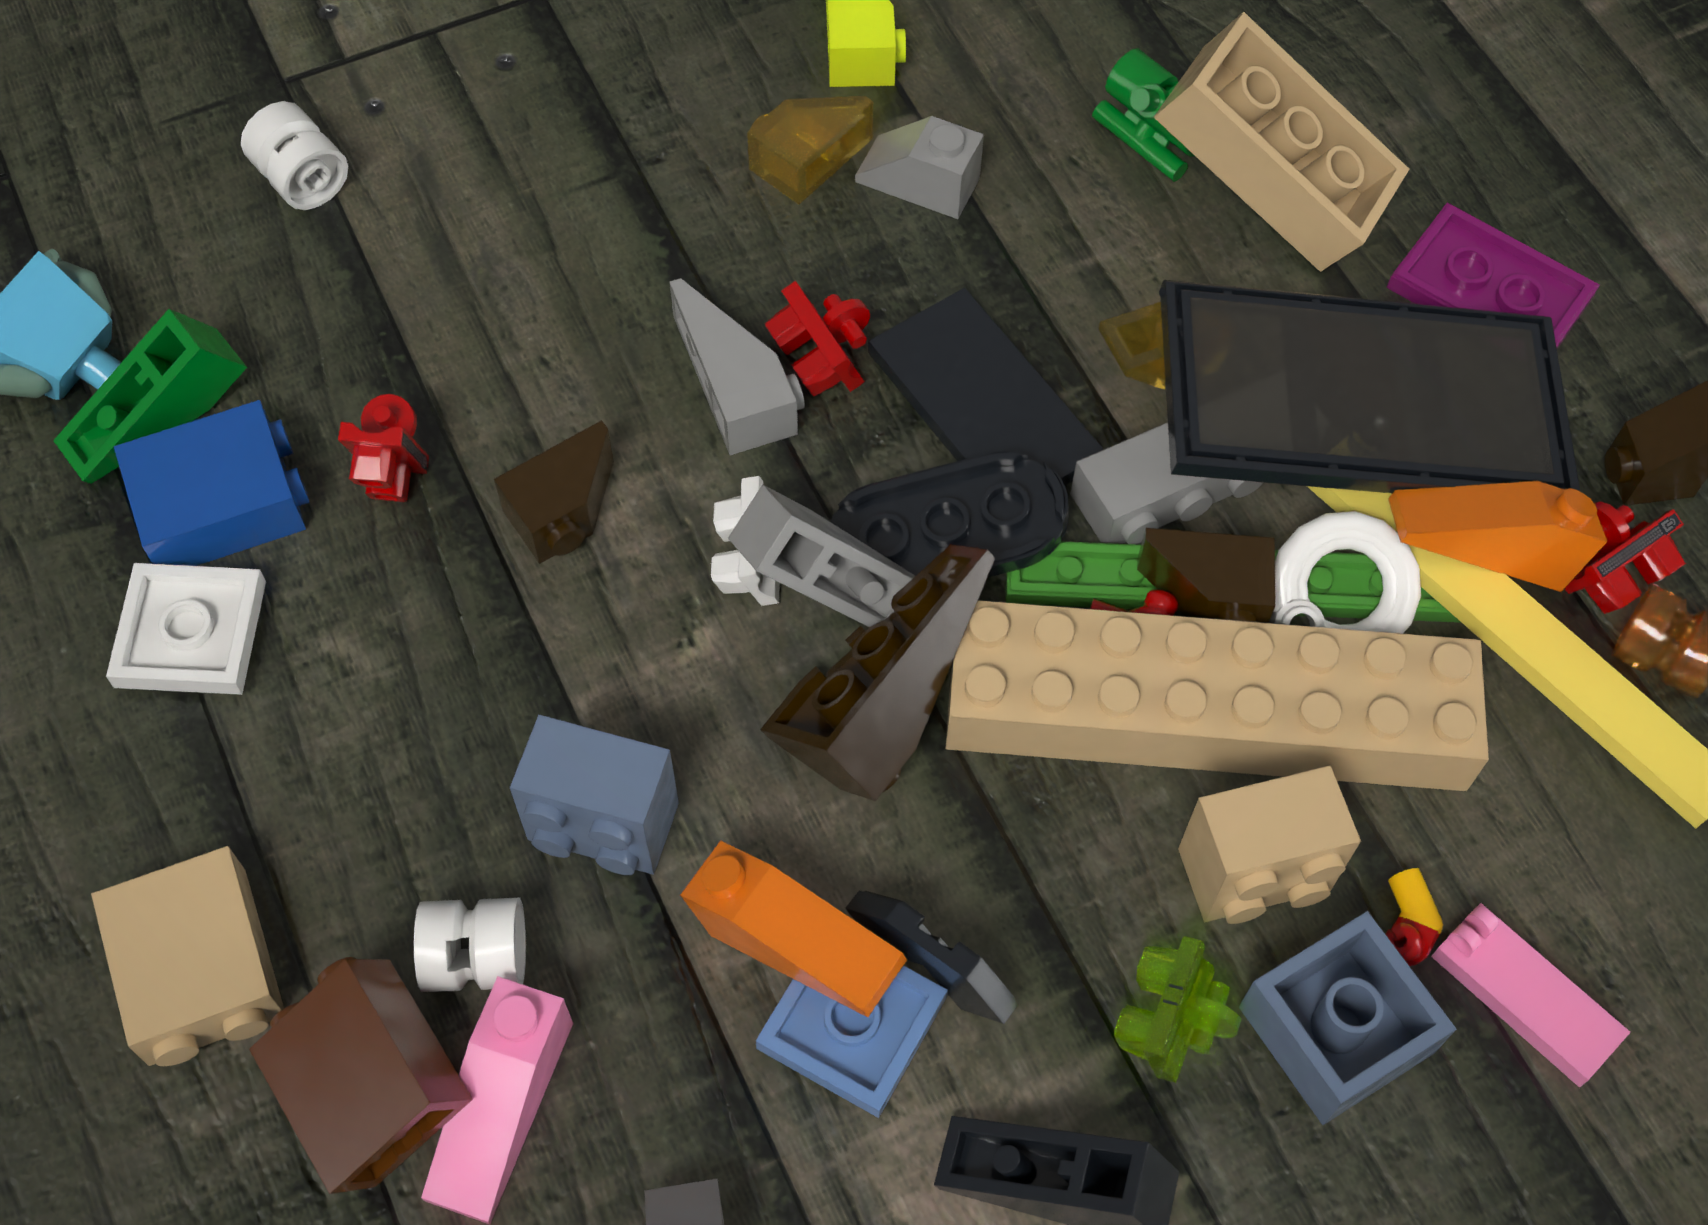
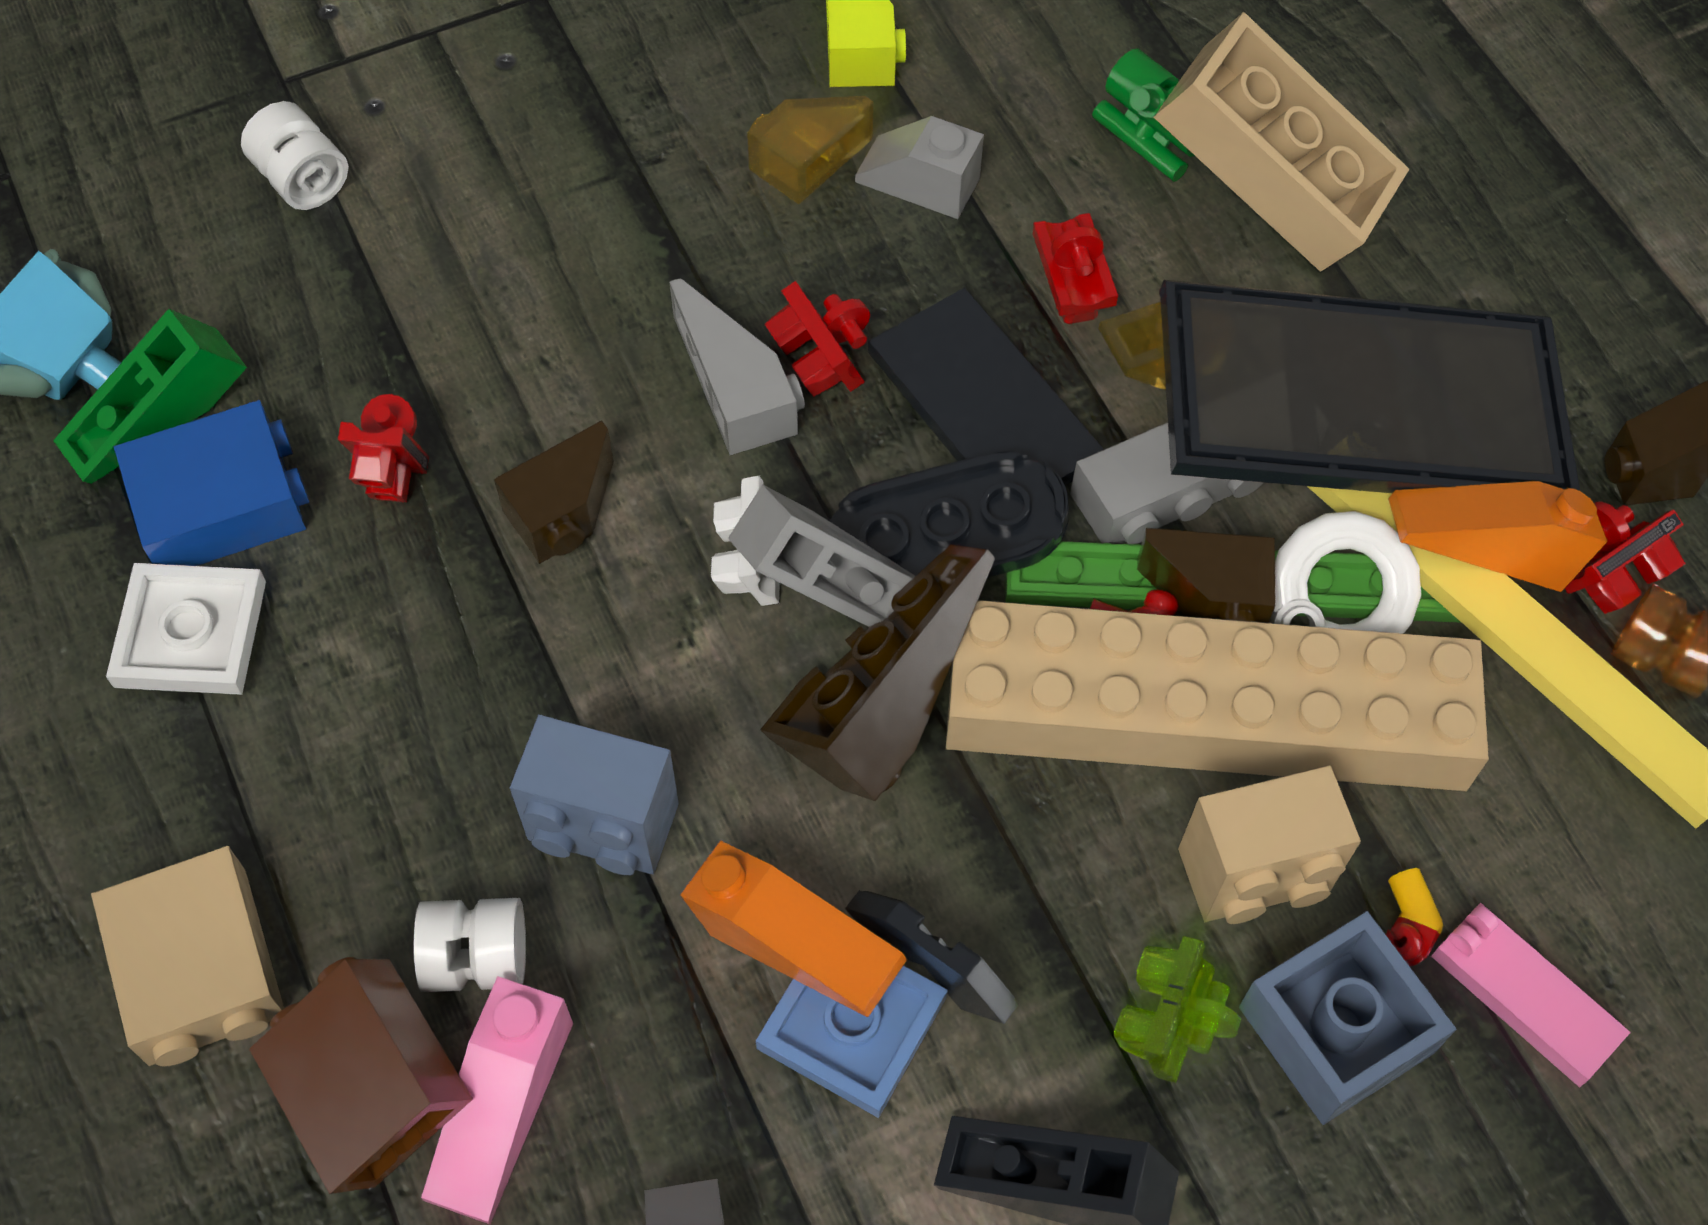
(1075, 267): none -> red hips
(1481, 268): magenta tile -> none

